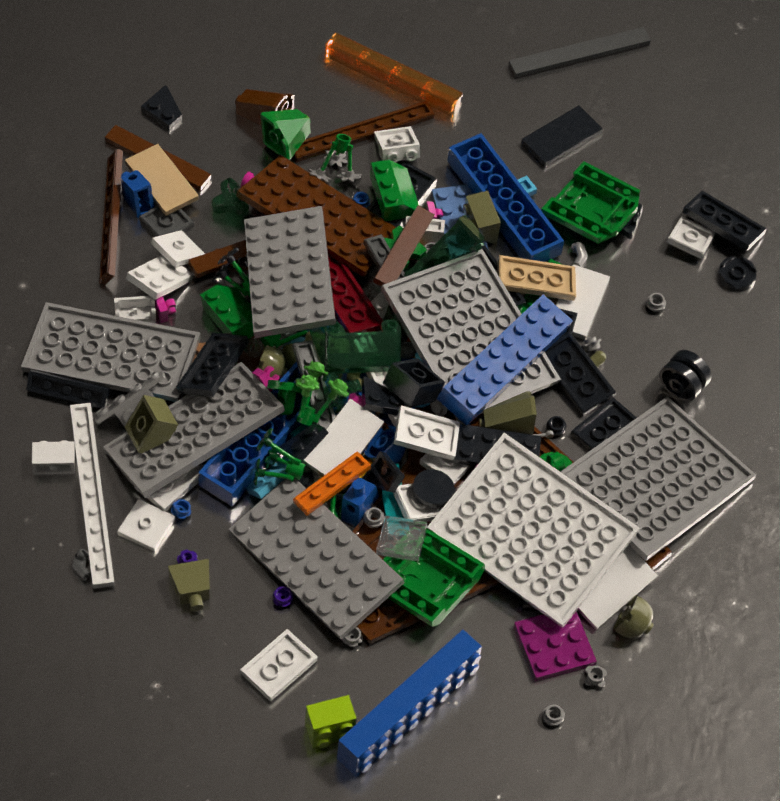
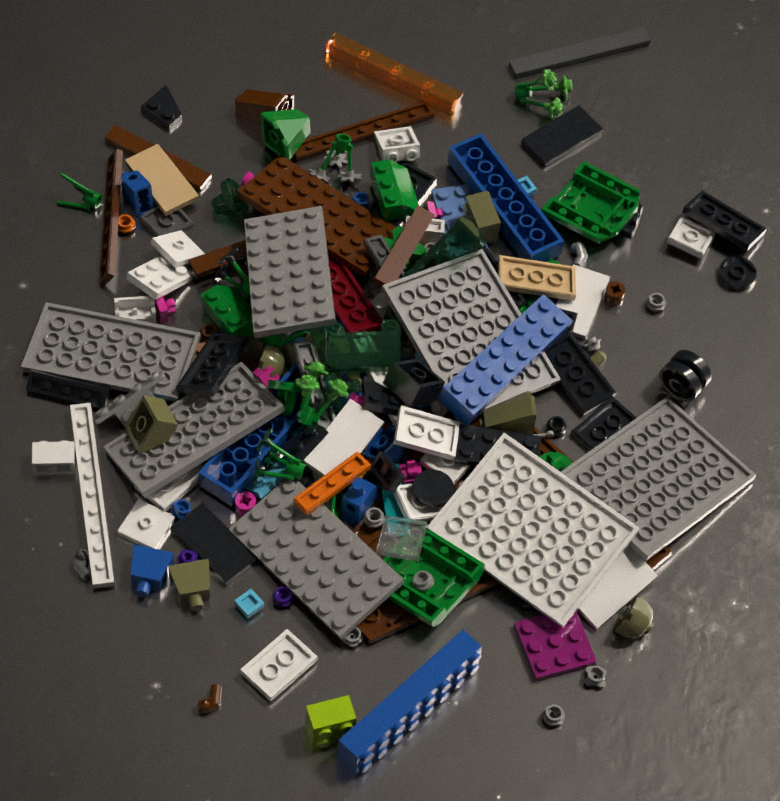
(91, 198): none -> green plant
(126, 223): none -> orange plate
(149, 569): none -> blue torso
(206, 329): none -> reddish brown plate
(211, 702): none -> reddish brown arm
(214, 541): none -> black tile
(241, 507): none -> dark pink wheel
(249, 603): none -> medium azure plate
(410, 471): none -> dark pink tile
(423, 581): none -> light grey plate
(549, 79): none -> bright green plant
(616, 298): none -> reddish brown wheel

